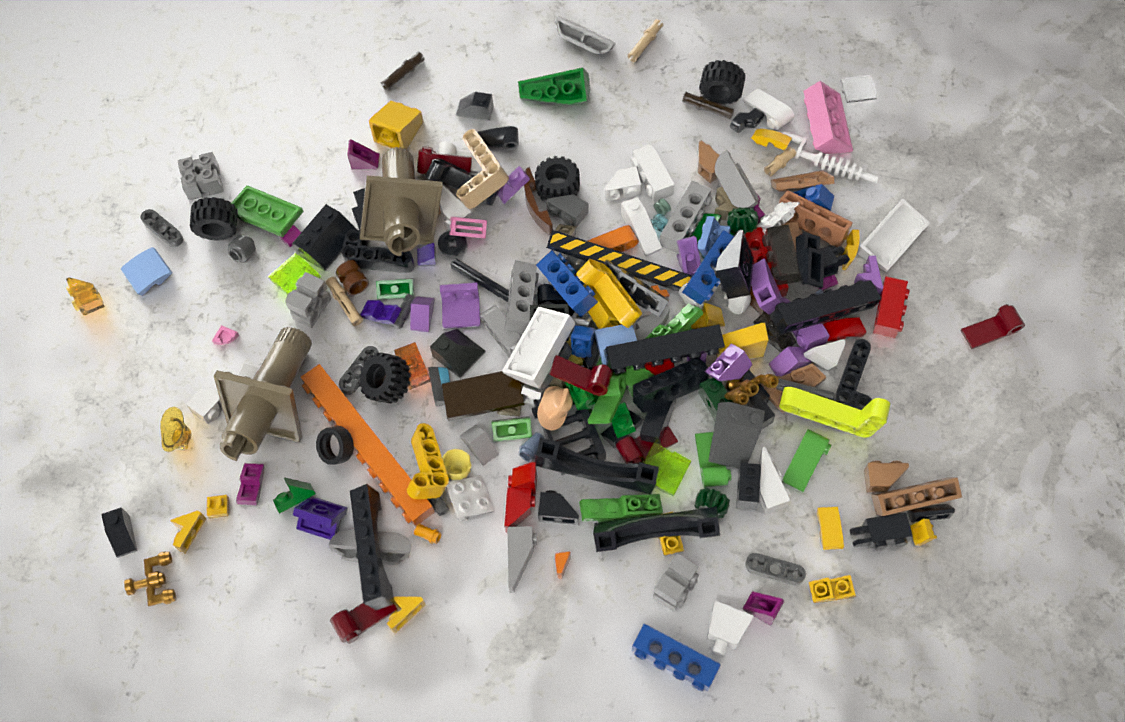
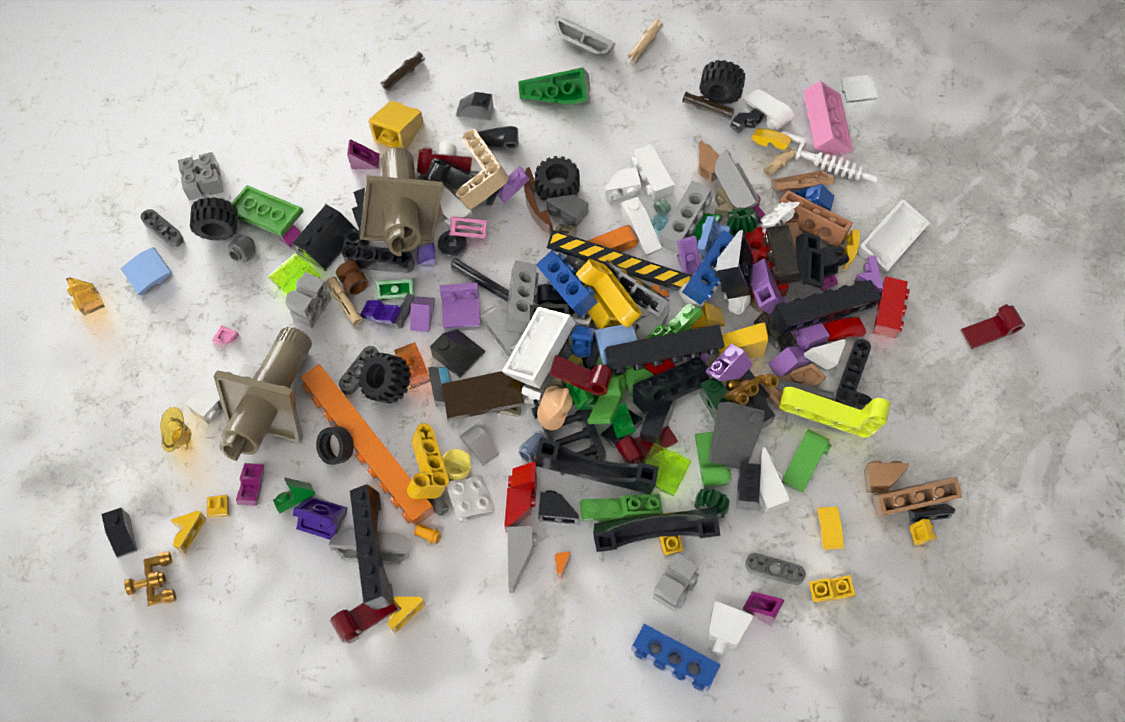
(511, 428): bright green slope -> none
(883, 531): black hinge -> none

